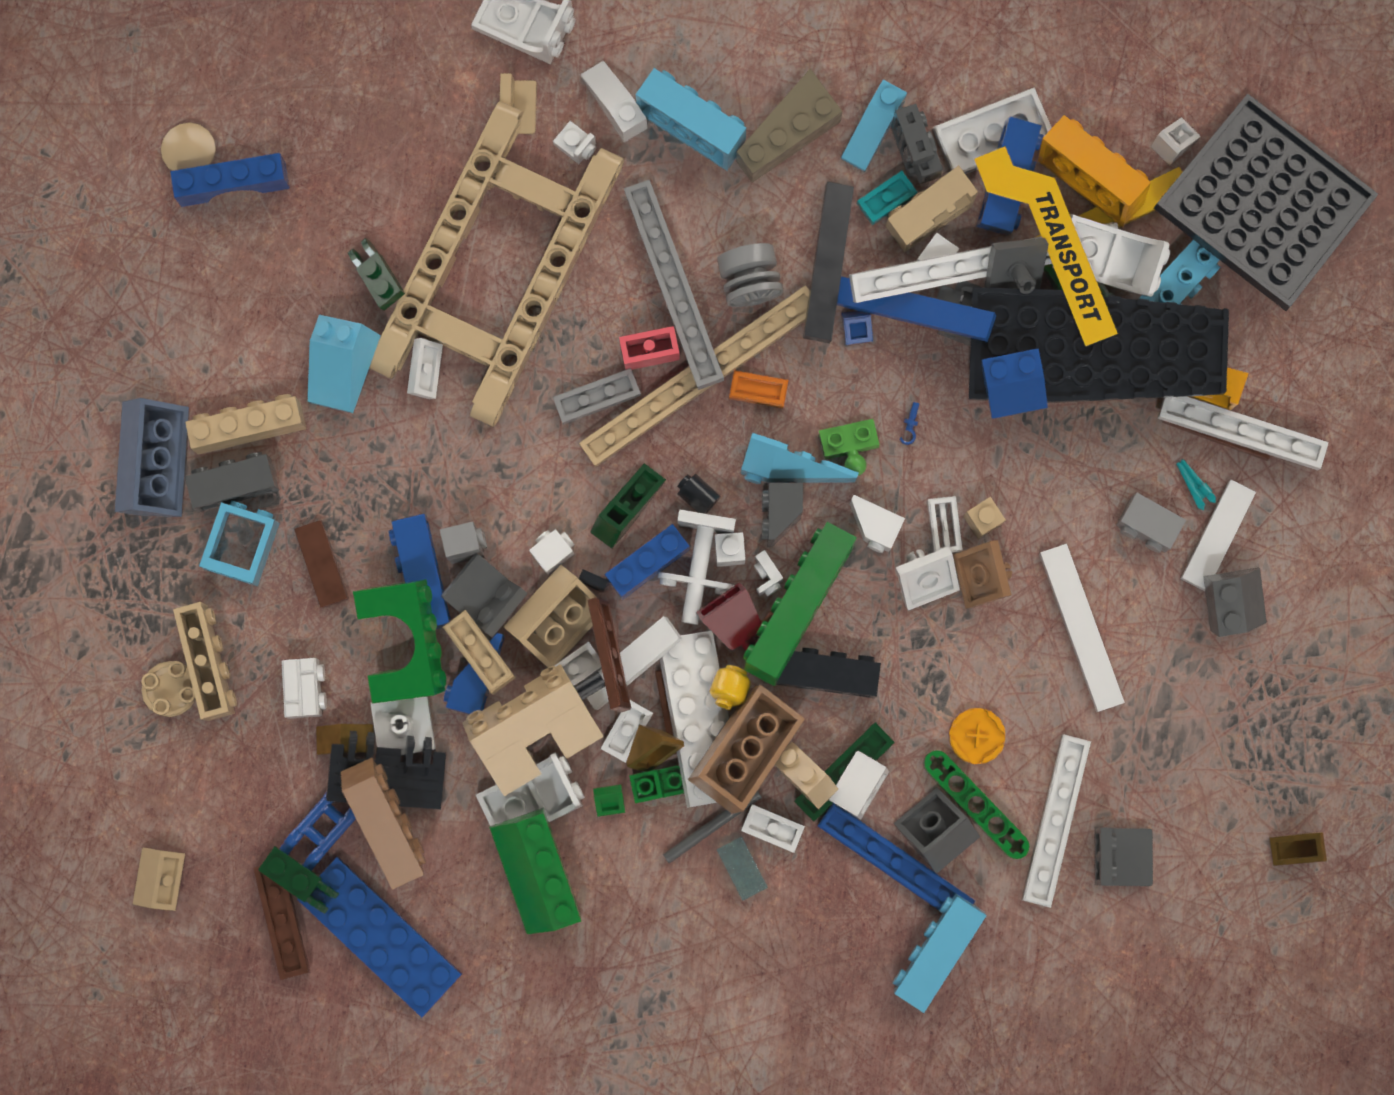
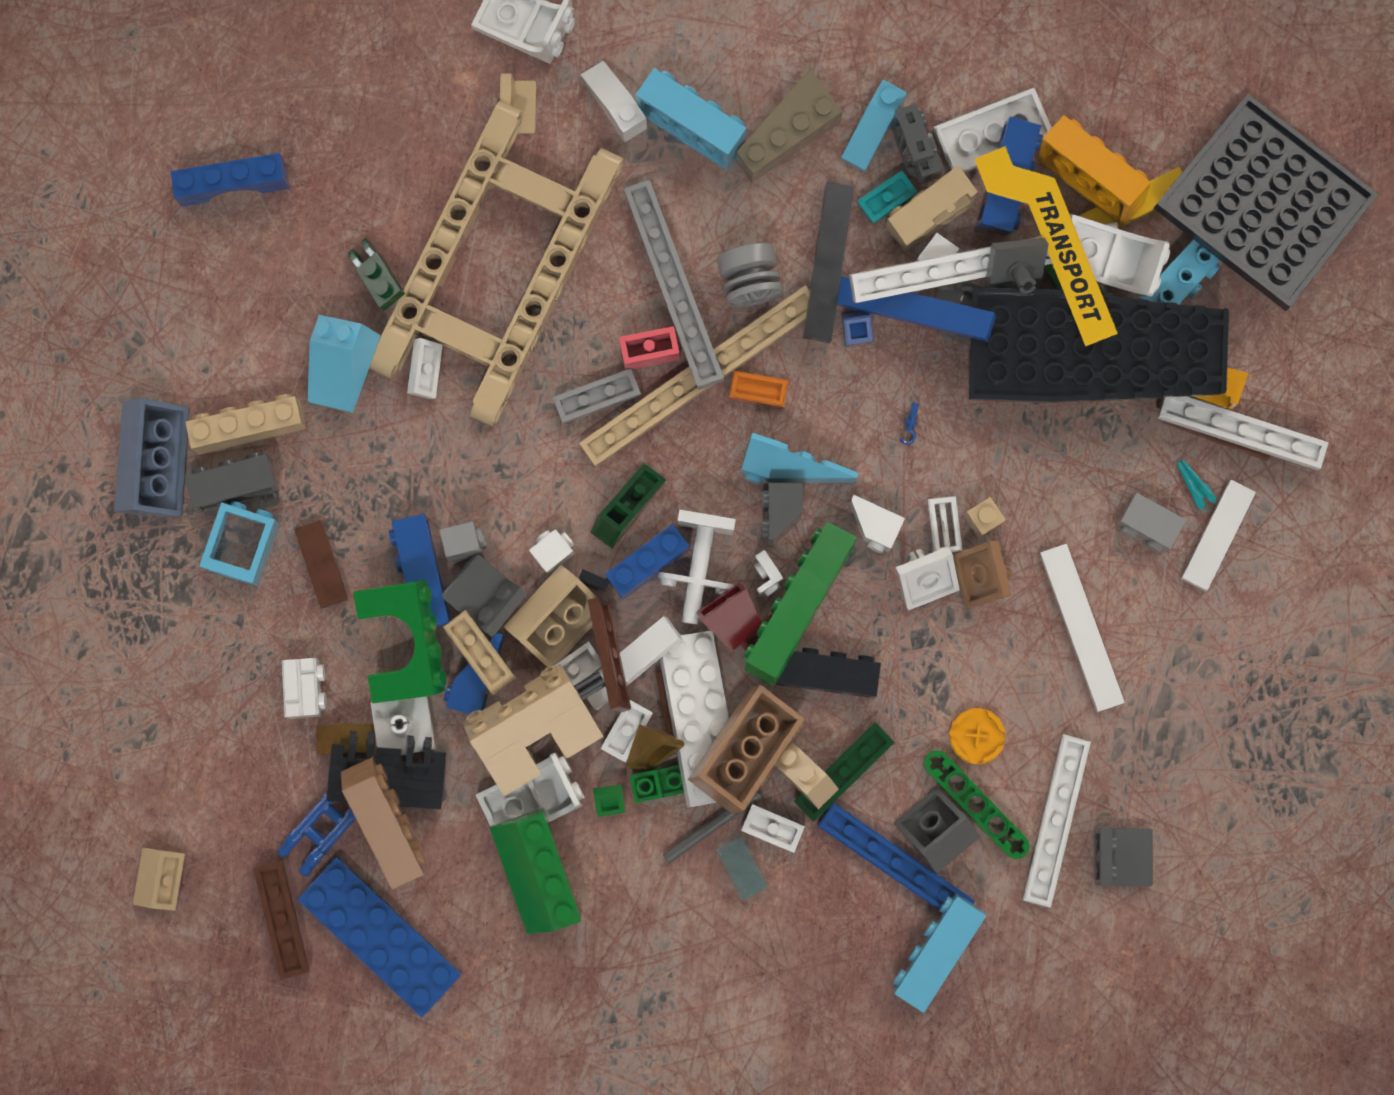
(168, 689): tan dish -> none
(187, 147): tan dish -> none
(204, 661): tan brick -> none
(296, 878): dark green hinge -> none
(575, 143): white bracket -> none
(697, 493): black brick -> none
(729, 549): white brick -> none
(730, 687): yellow head -> none
(848, 441): bright green plate -> none
(859, 784): white panel -> none
(1014, 383): blue slope -> none
(1175, 140): white slope -> none
(1235, 601): dark grey slope -> none
(1298, 849): pearl gold slope -> none

